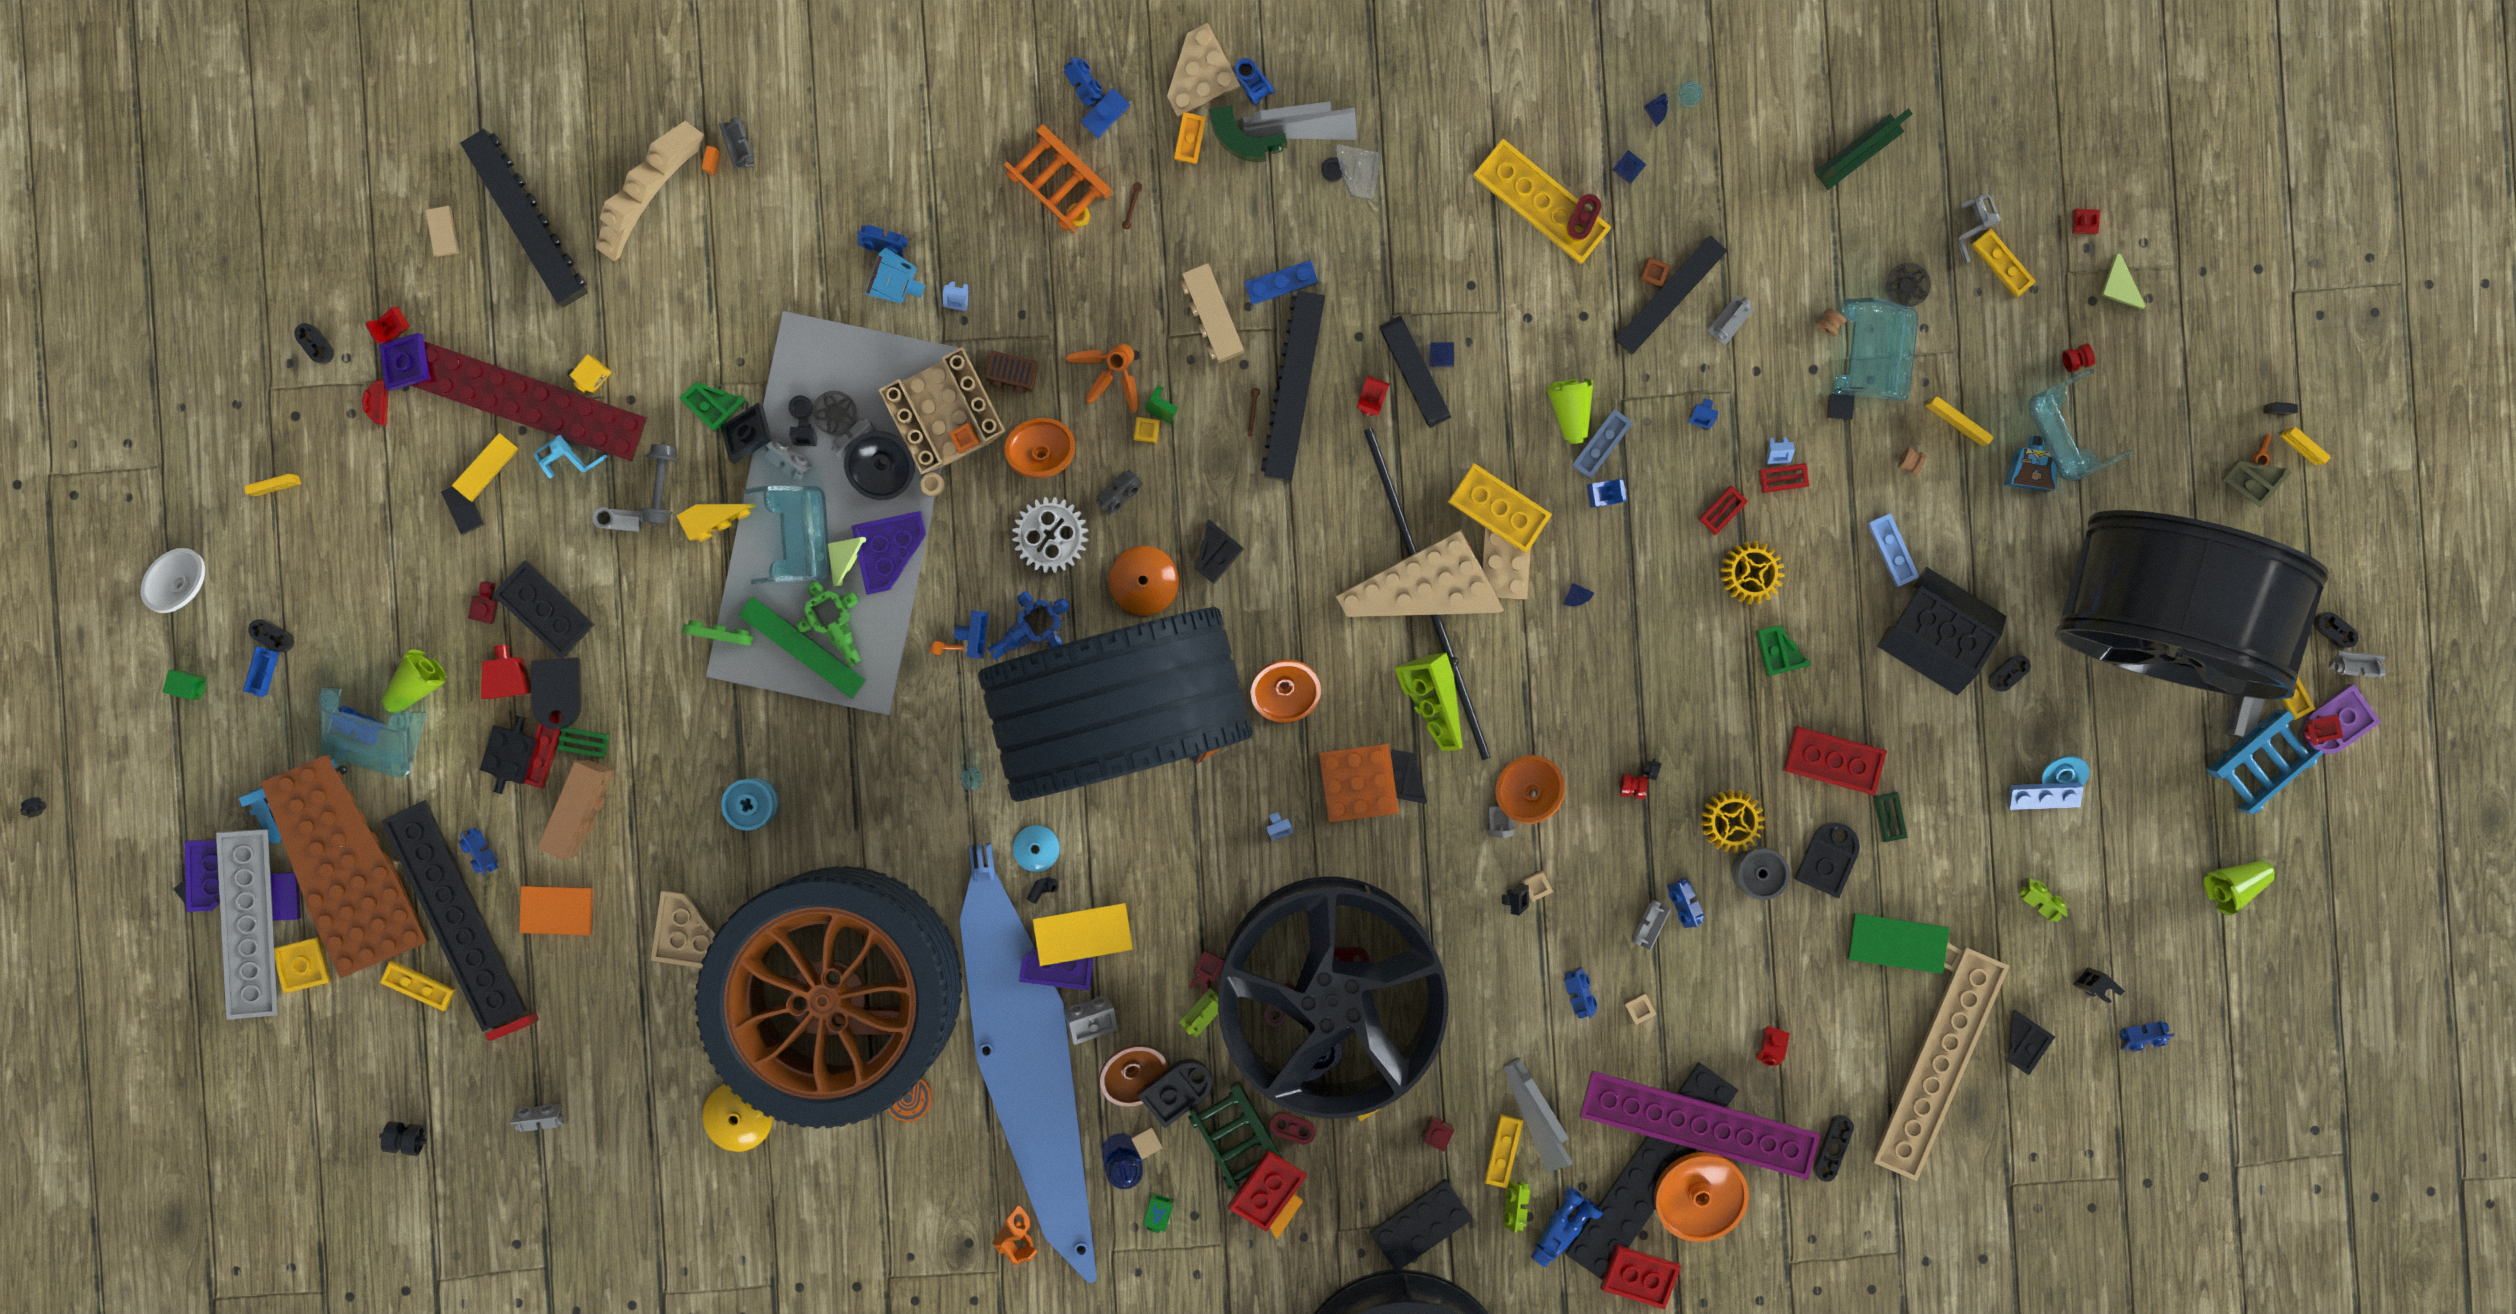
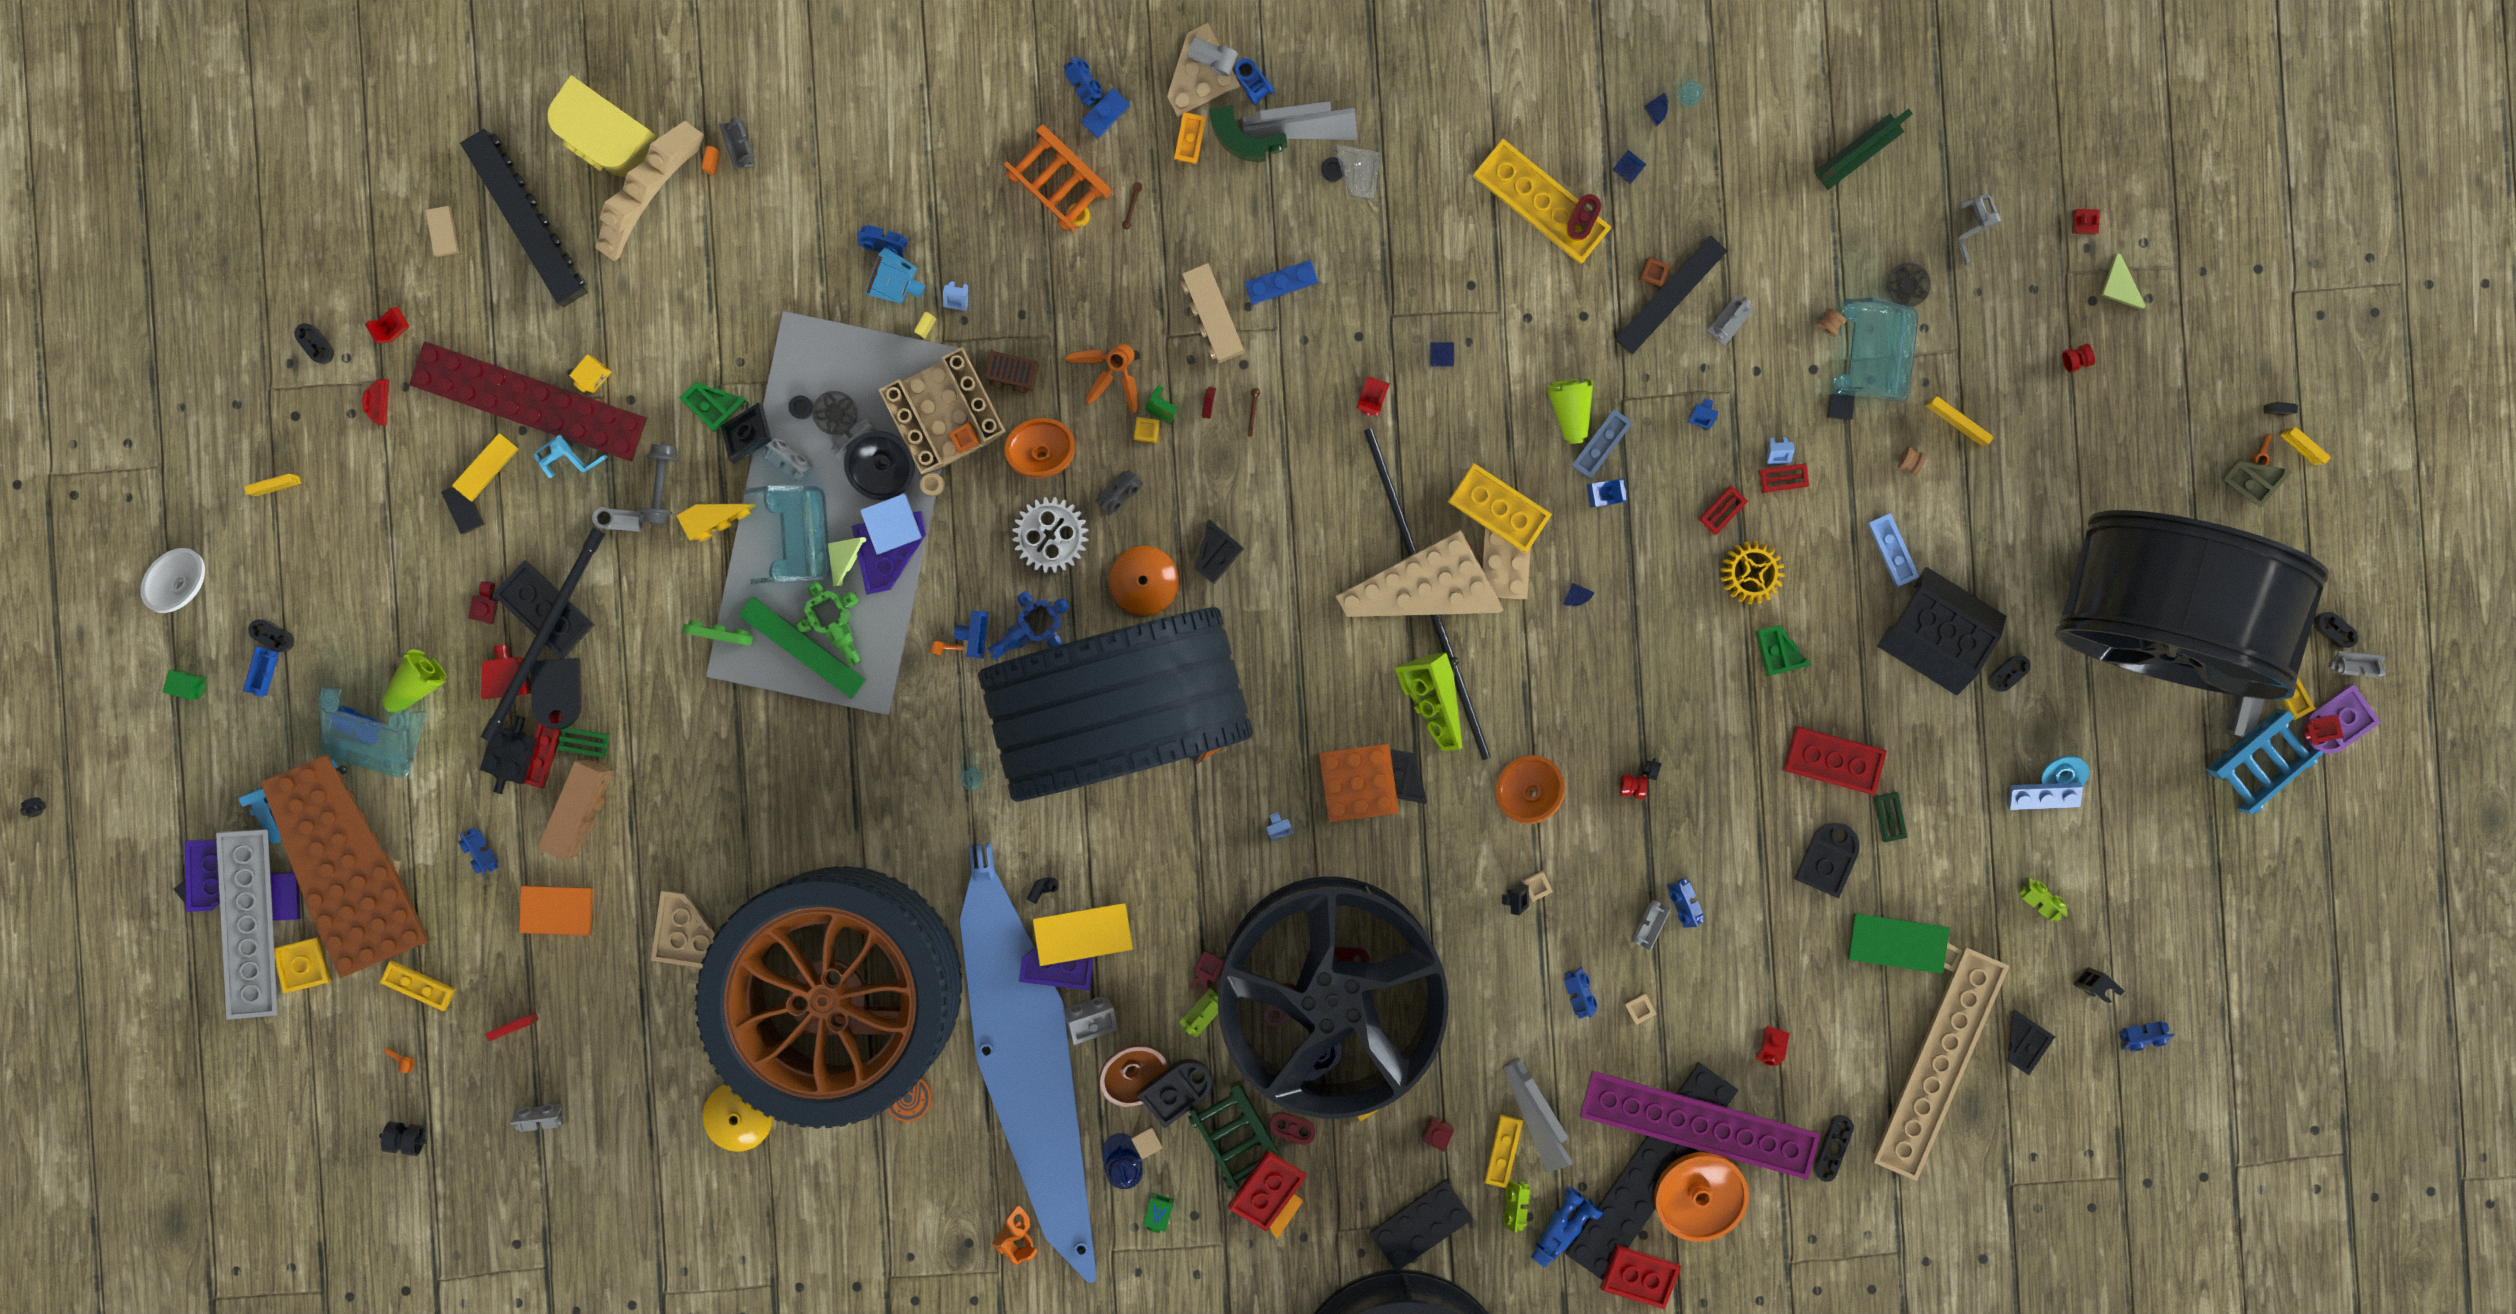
(404, 361): dark purple tile -> none
(406, 1063): none -> orange hand
(454, 915): black plate -> none
(496, 721): none -> black piece
(598, 129): none -> light yellow brick
(736, 803): medium azure wheel -> none
(803, 434): black tile -> none
(891, 524): none -> light blue tile
(925, 325): none -> light yellow tile
(1041, 837): medium azure dish -> none
(1208, 402): none -> dark red tile
(1218, 58): none -> light grey piece
(1288, 701): orange dish -> none
(1294, 386): black brick -> none
(1414, 371): black beam -> none
(1499, 824): light grey tile -> none
(1736, 812): yellow gear -> none
(1774, 874): dark grey wheel -> none
(2003, 263): yellow tile -> none
(2032, 468): torso -> none
(2069, 461): clear light blue windscreen -> none
(2237, 885): lime cone -> none

